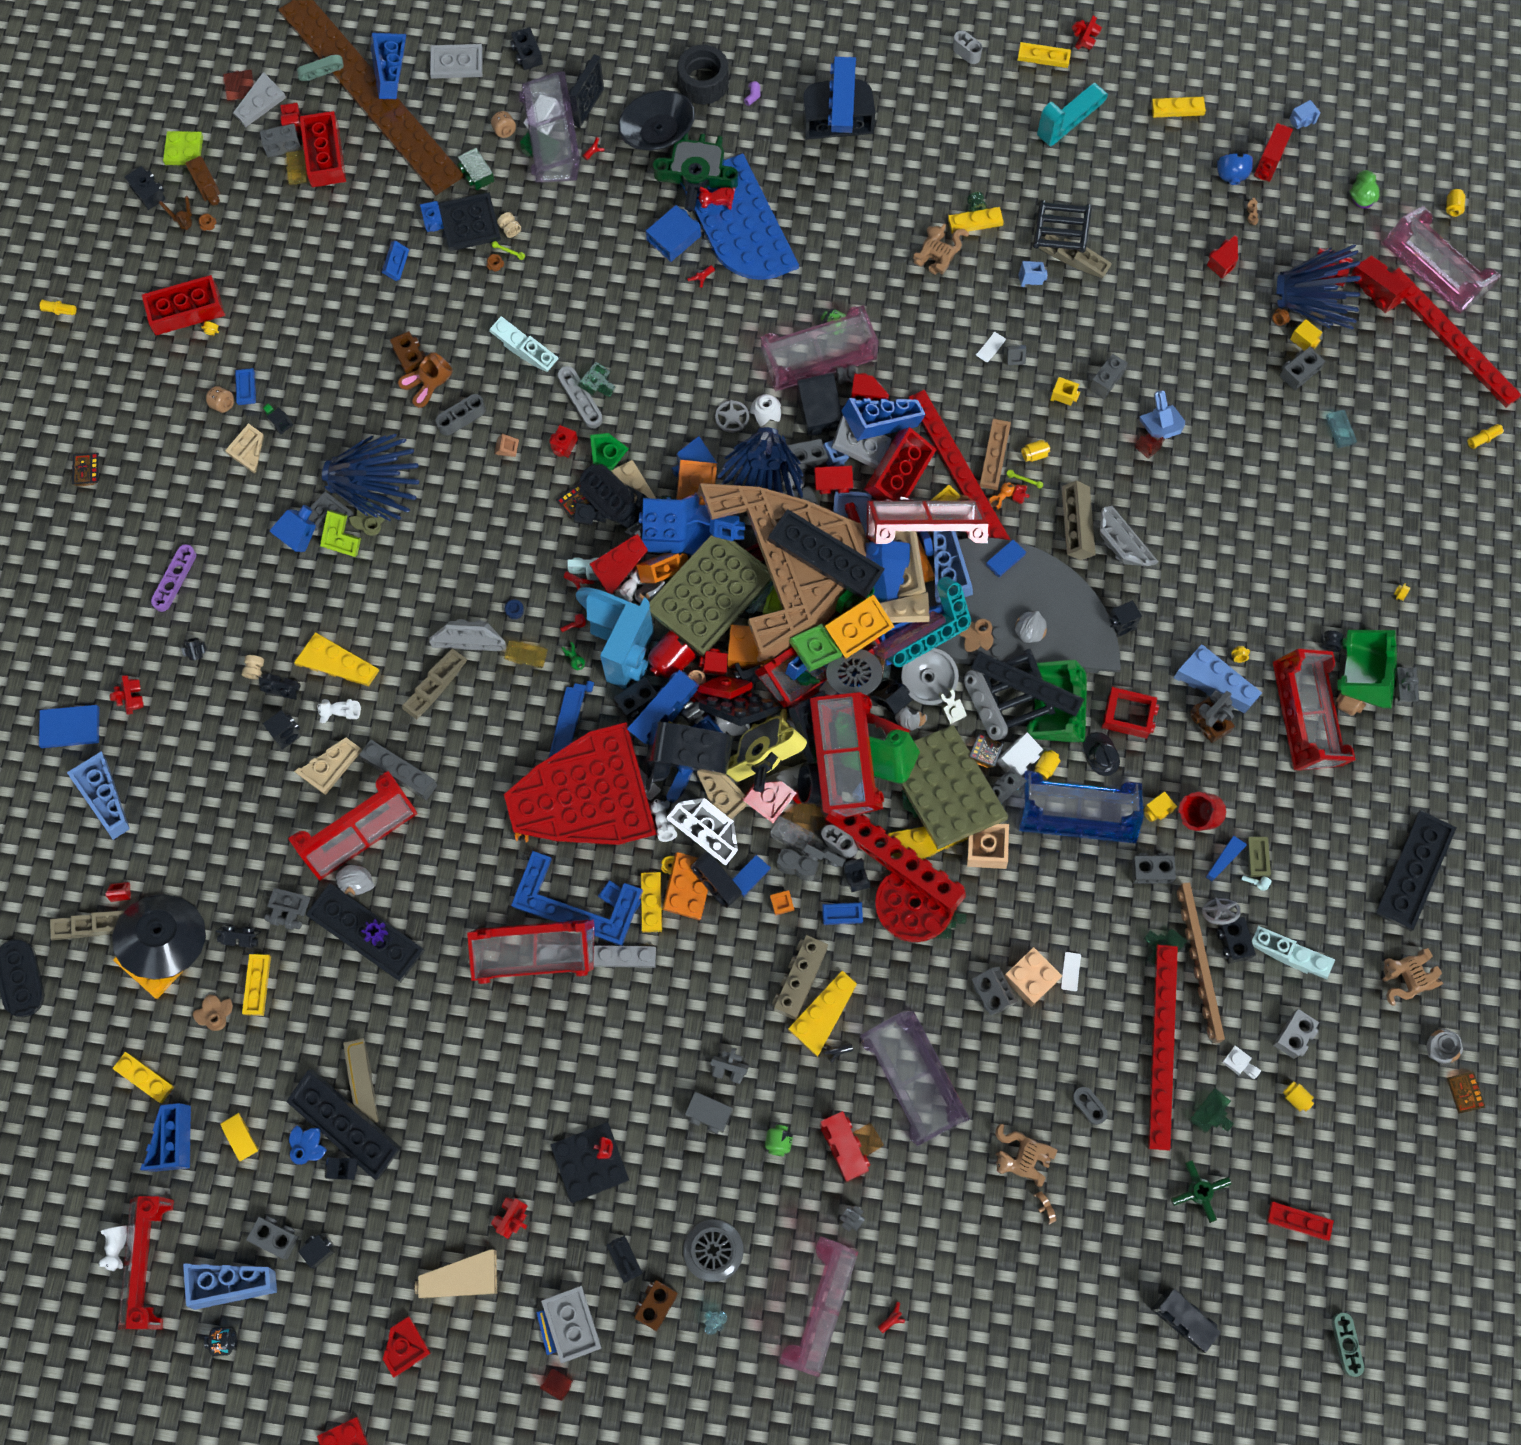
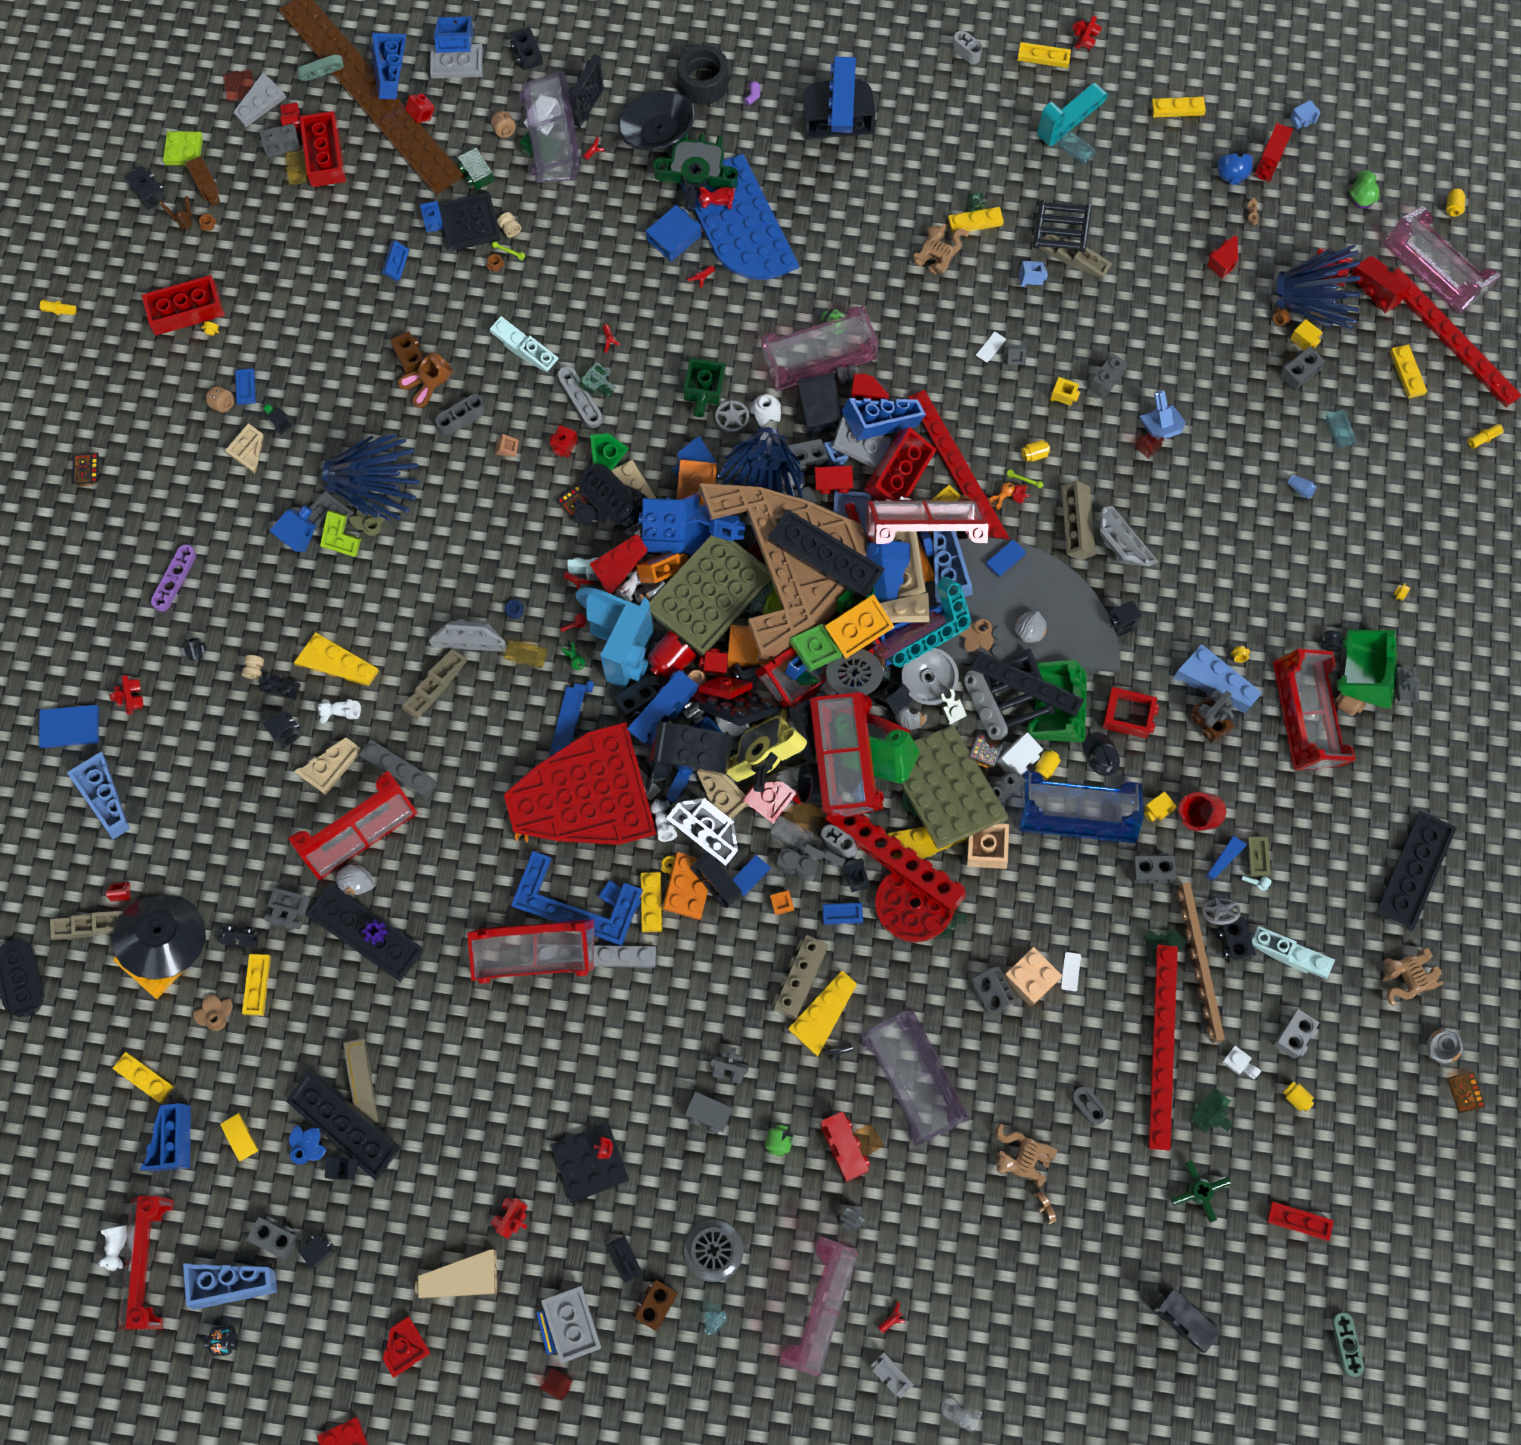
(419, 108): none -> red brick
(461, 32): none -> blue window
(608, 337): none -> red bar
(704, 384): none -> dark green brick
(888, 1371): none -> light grey hinge
(952, 1411): none -> clear leg
(995, 454): medium nougat plate -> none
(1076, 147): none -> clear light blue tile
(1302, 486): none -> medium blue cone
(1408, 371): none -> yellow plate

